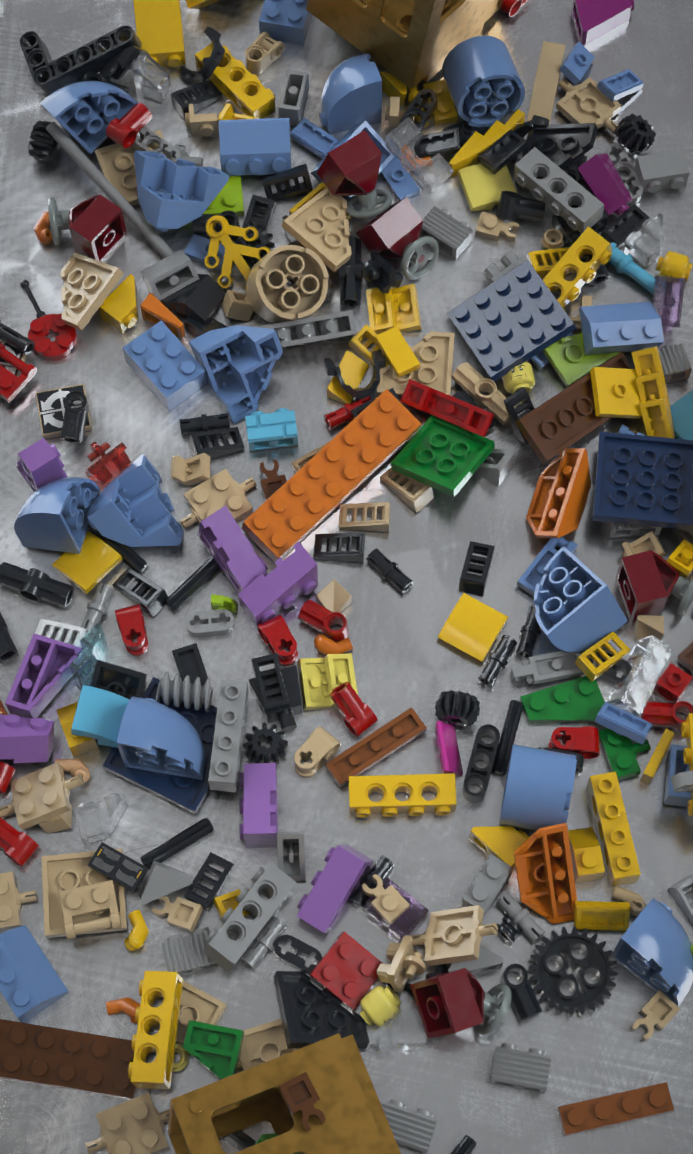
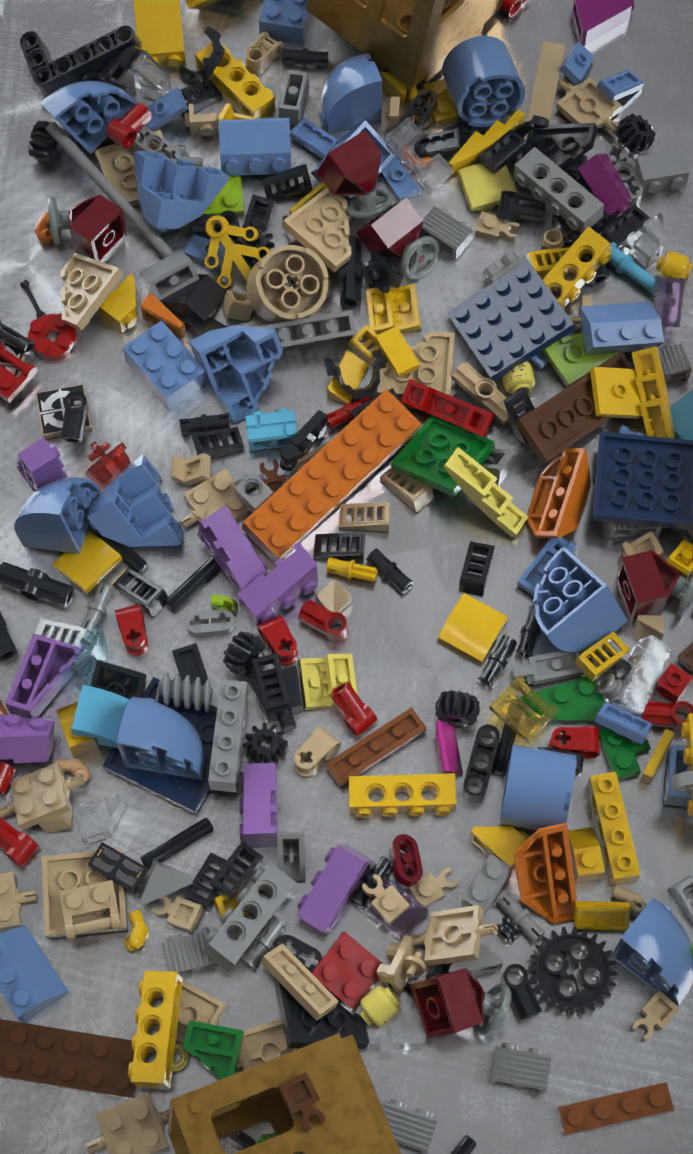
(124, 1005): orange arm -> none
(166, 109): none -> medium blue plate
(241, 651): none -> black gear
(249, 854): none -> black slope
(252, 480): none -> light grey brick
(299, 981): none -> tan plate
(303, 440): none -> black hinge
(305, 57): none -> black pin
(328, 646): orange arm -> none
(350, 569): none -> yellow axle
(406, 862): none -> dark red plate
(430, 889): none -> tan plate
(484, 492): none -> light yellow slope
(520, 715): none -> clear yellow plate
(610, 686): none -> light grey bush

